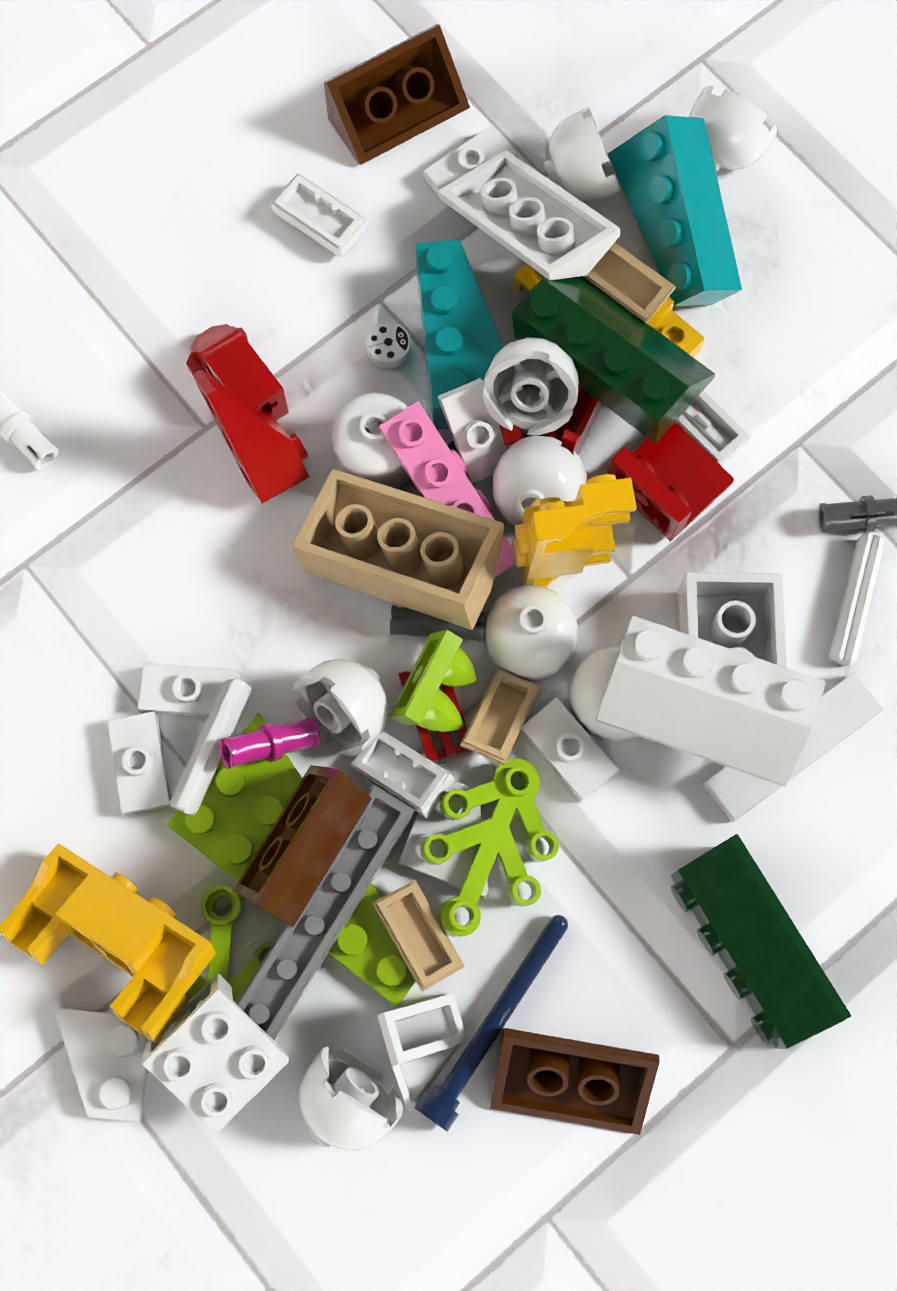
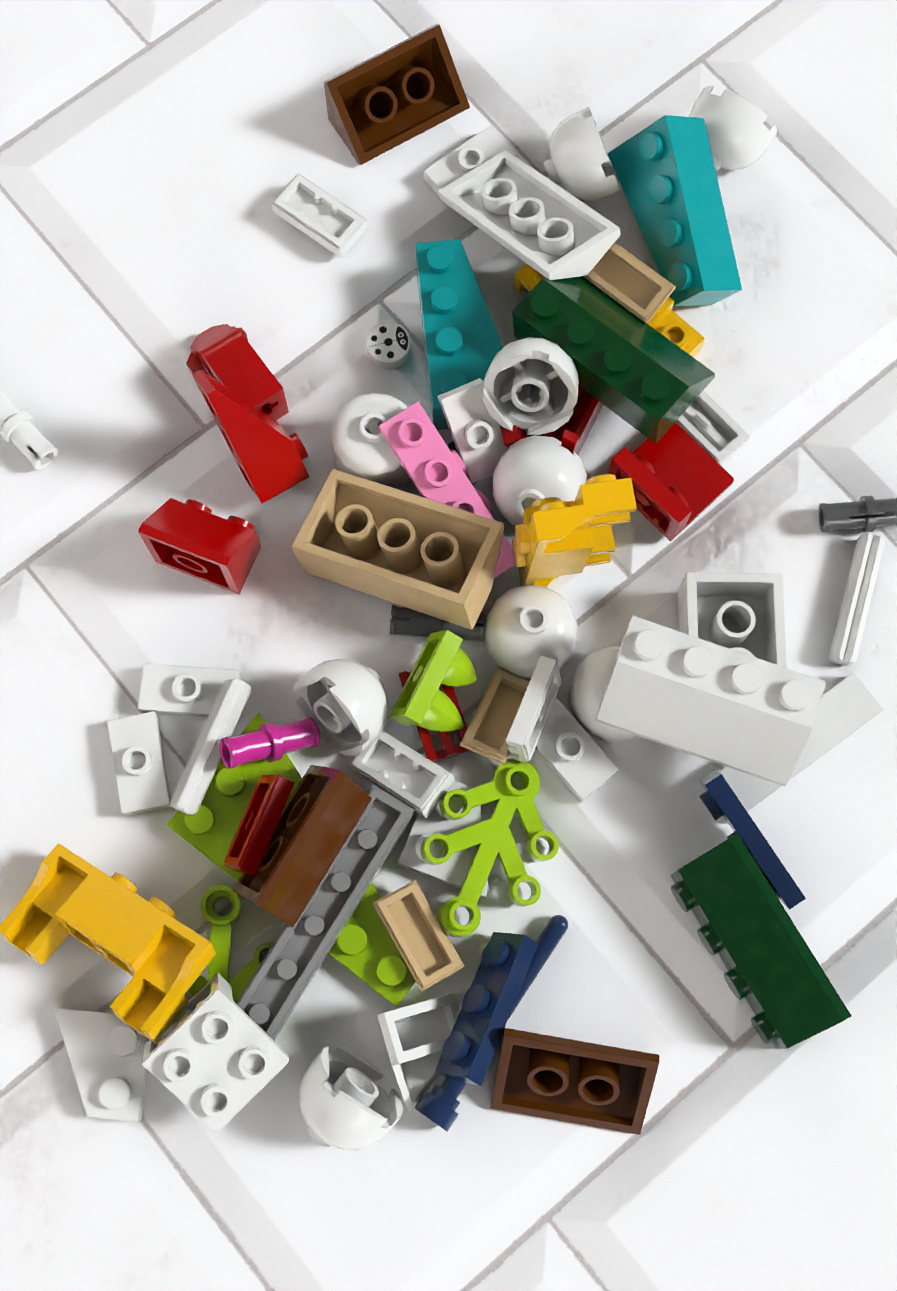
(201, 543): none -> red slope
(258, 824): none -> red tile
(486, 1008): none -> dark blue plate
(534, 710): none -> white tile
(722, 801): none -> dark blue plate

